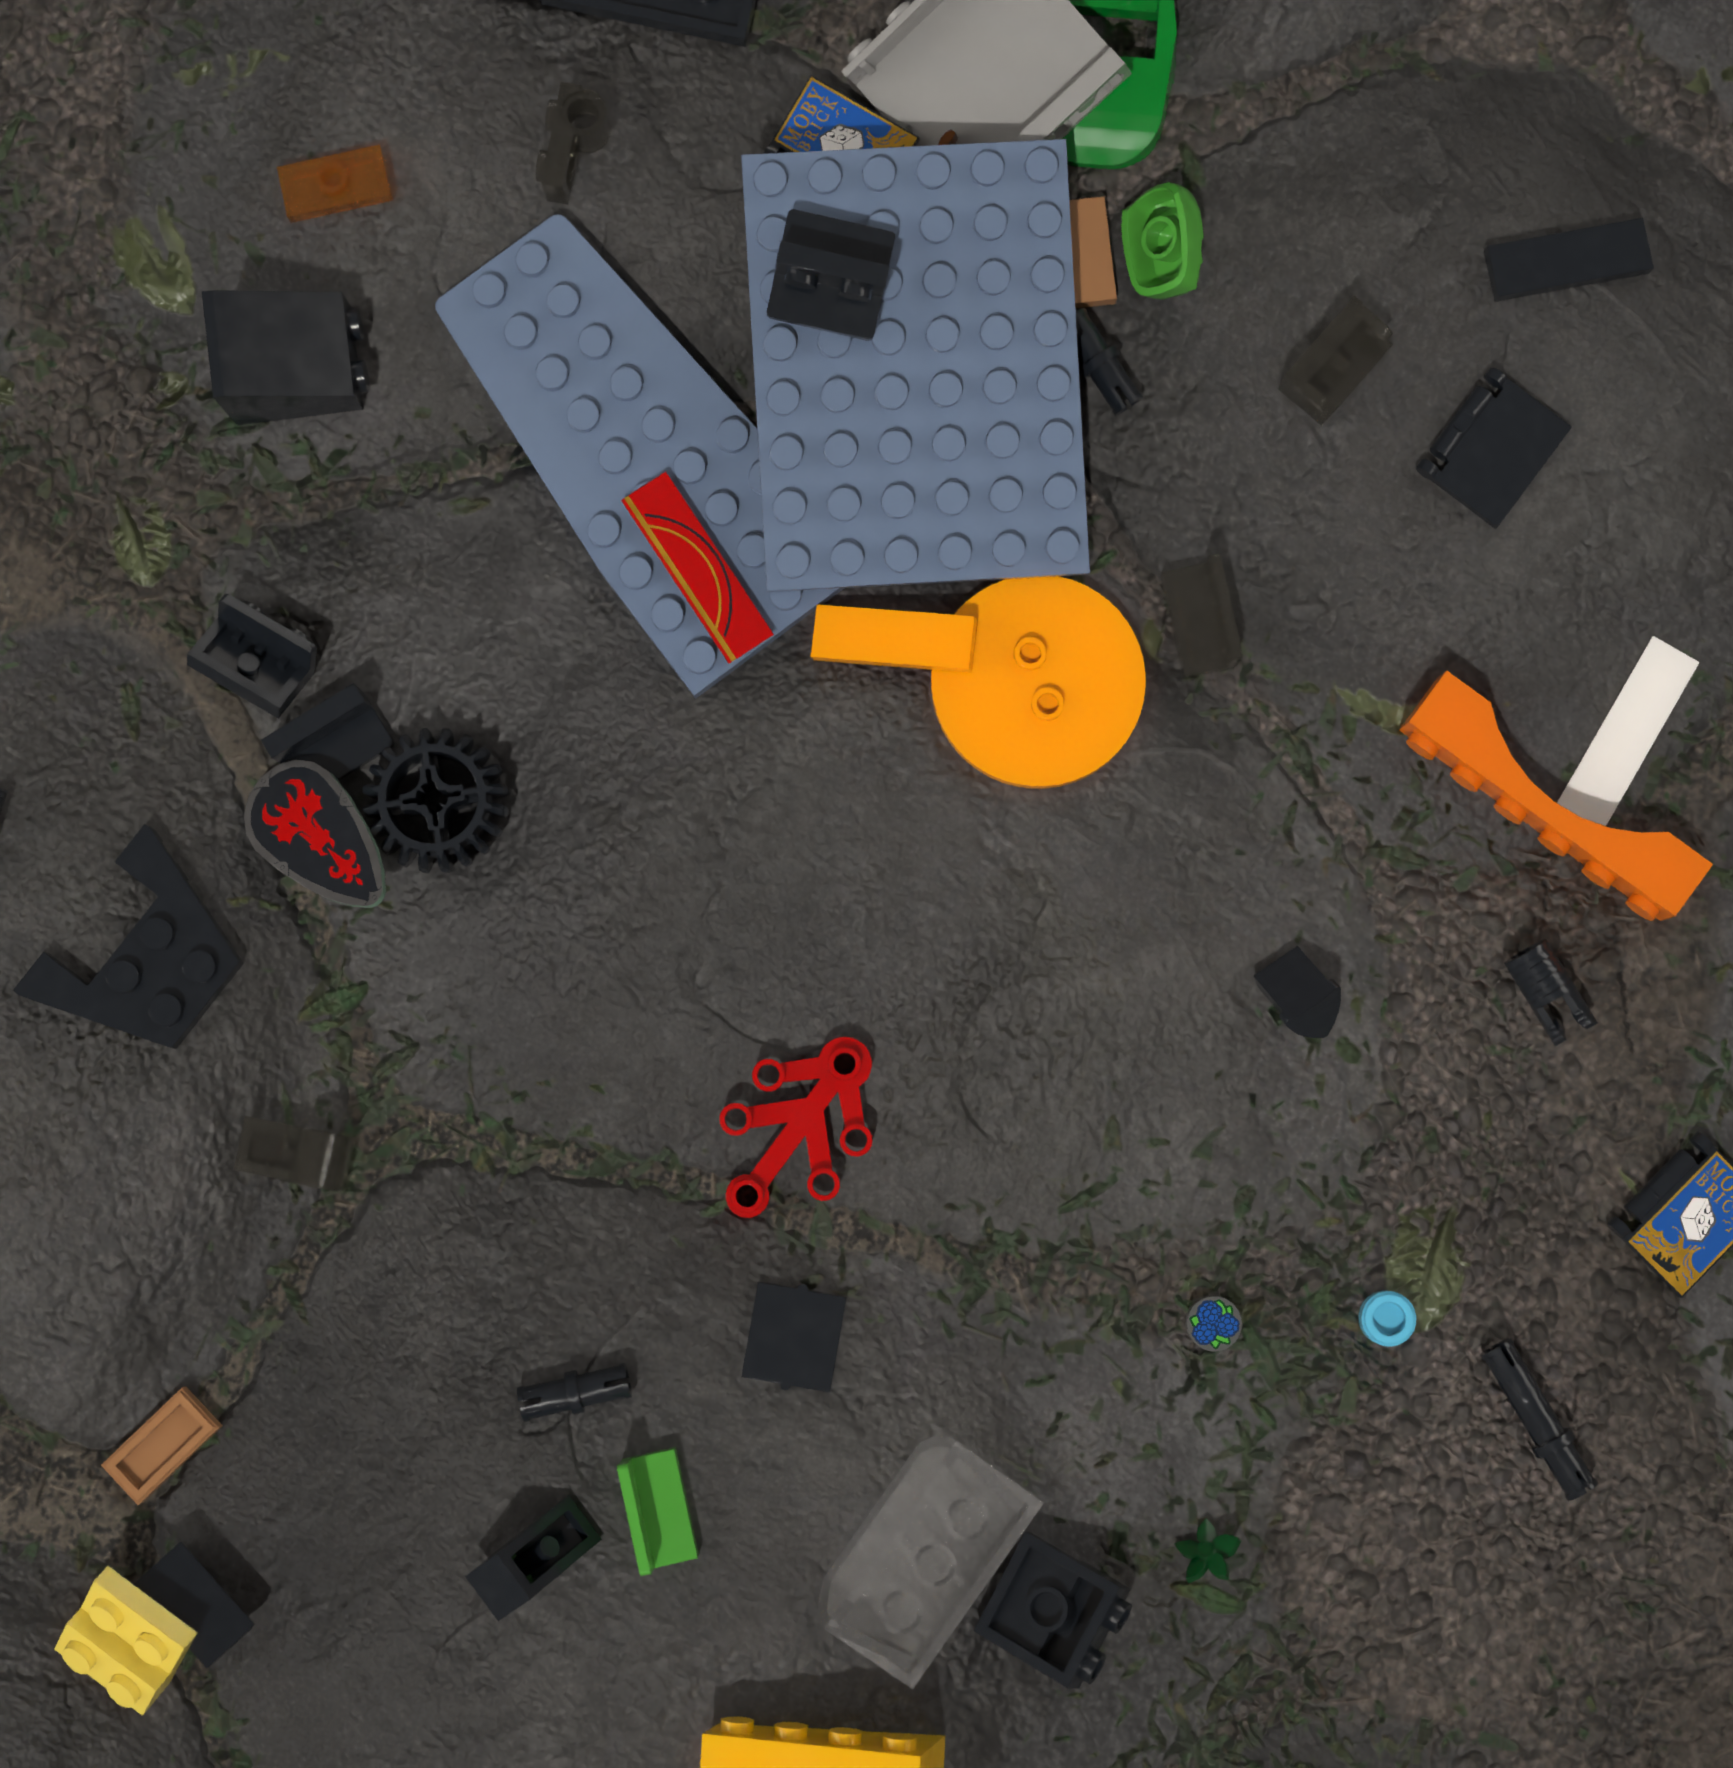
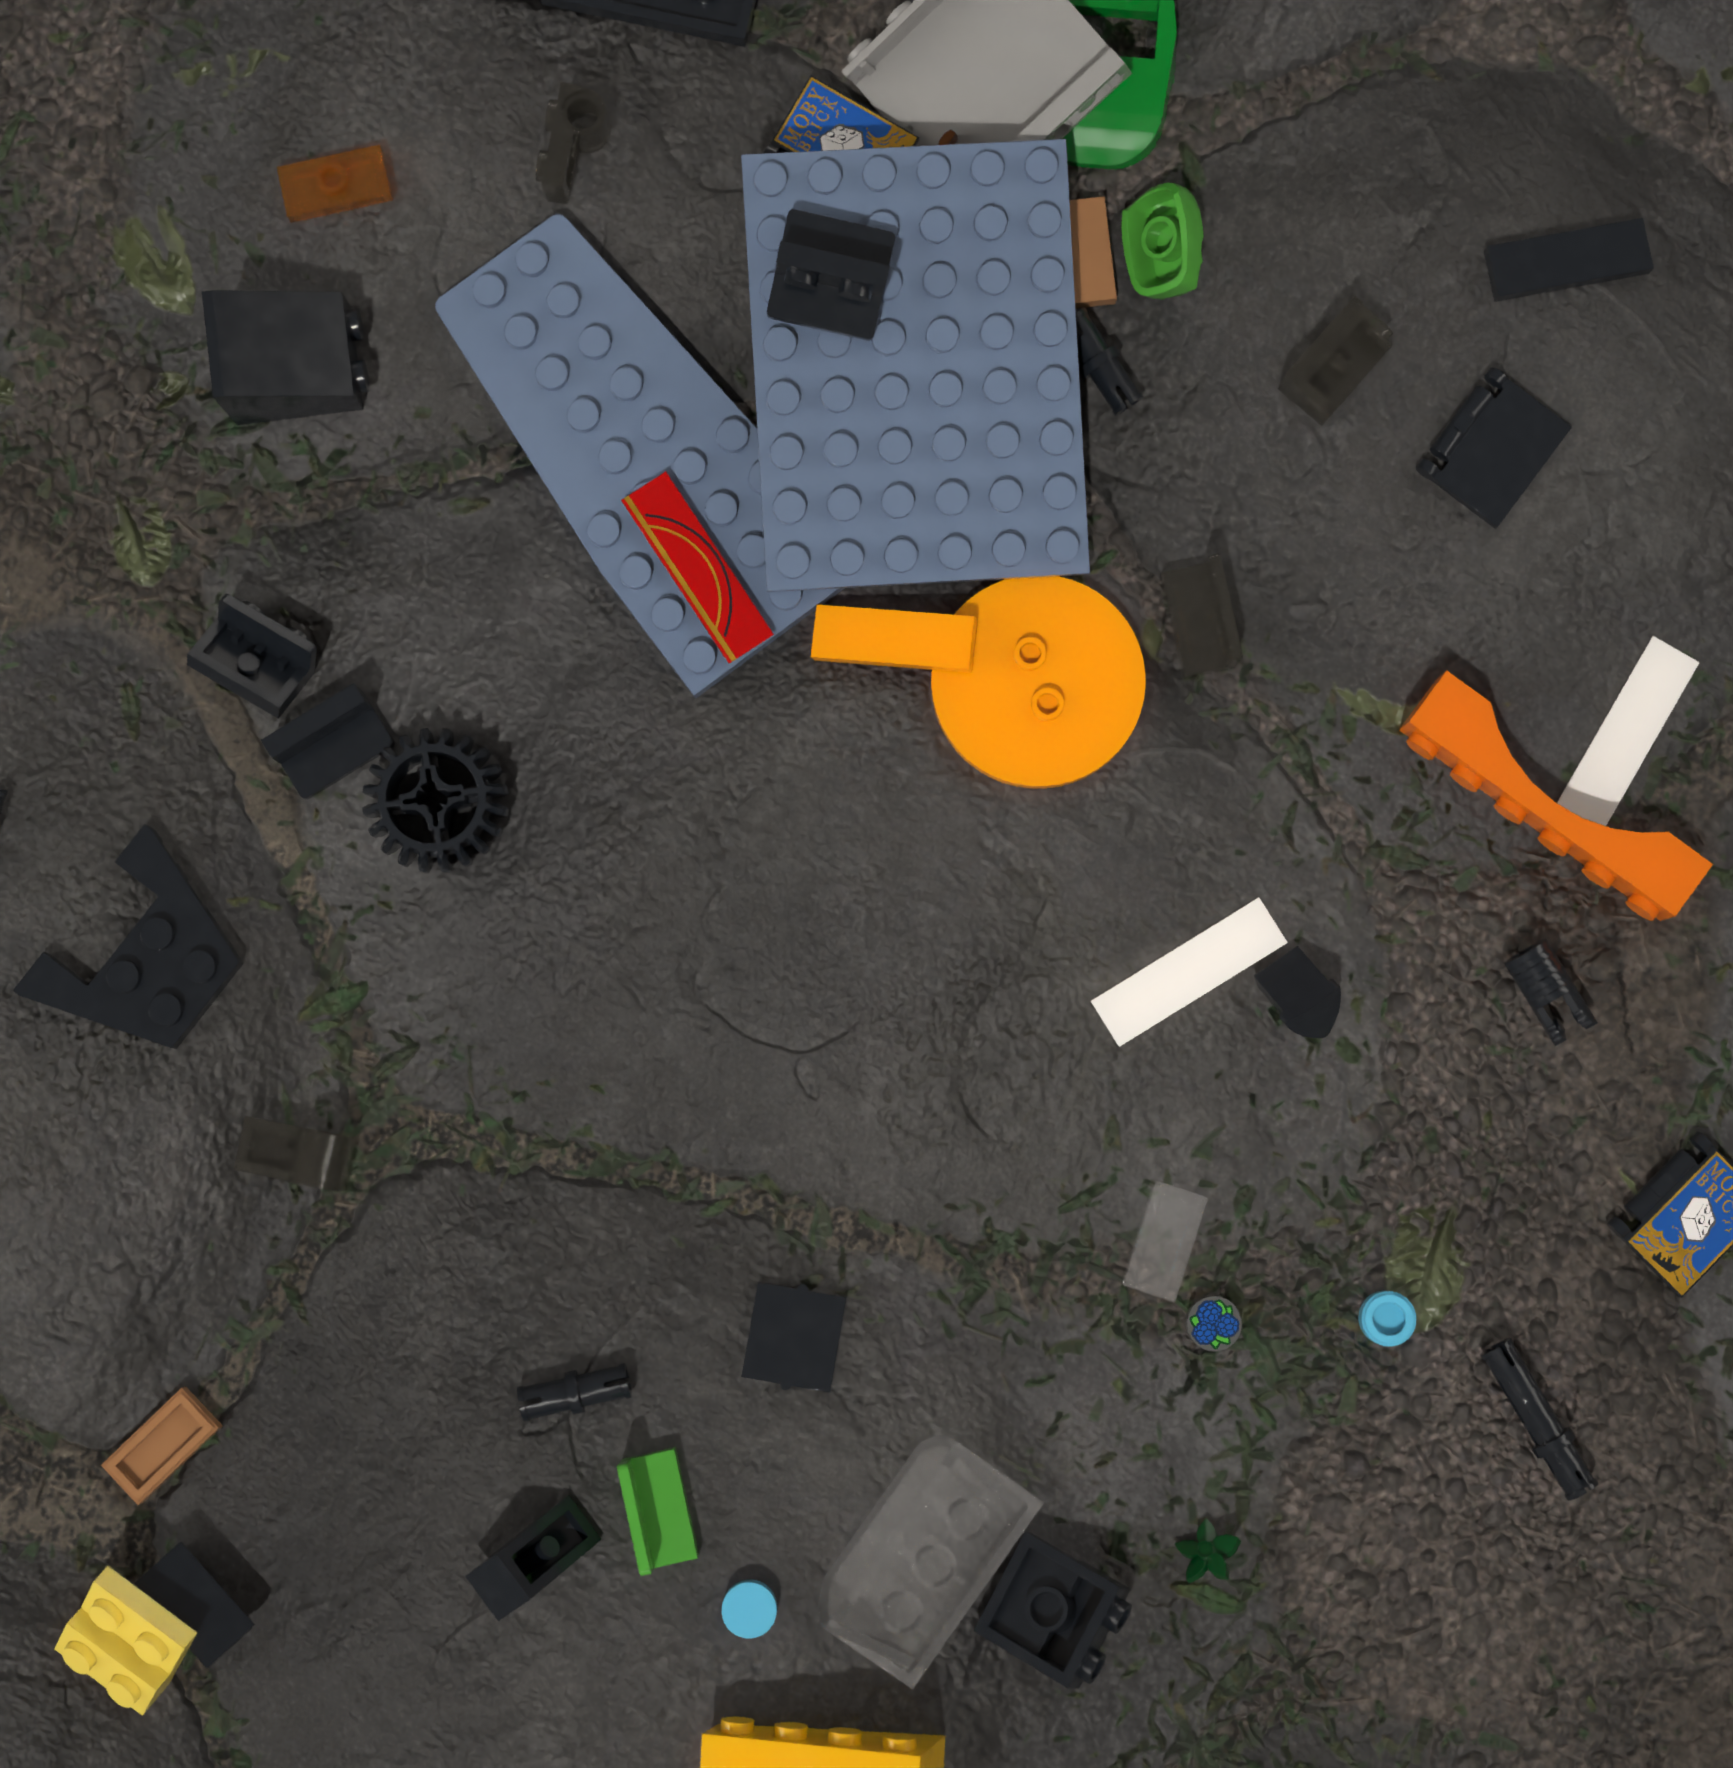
(315, 834): shield -> none
(749, 1609): none -> medium azure tile
(803, 1119): red plant -> none
(1164, 1241): none -> clear tile
(1189, 972): none -> white sticker

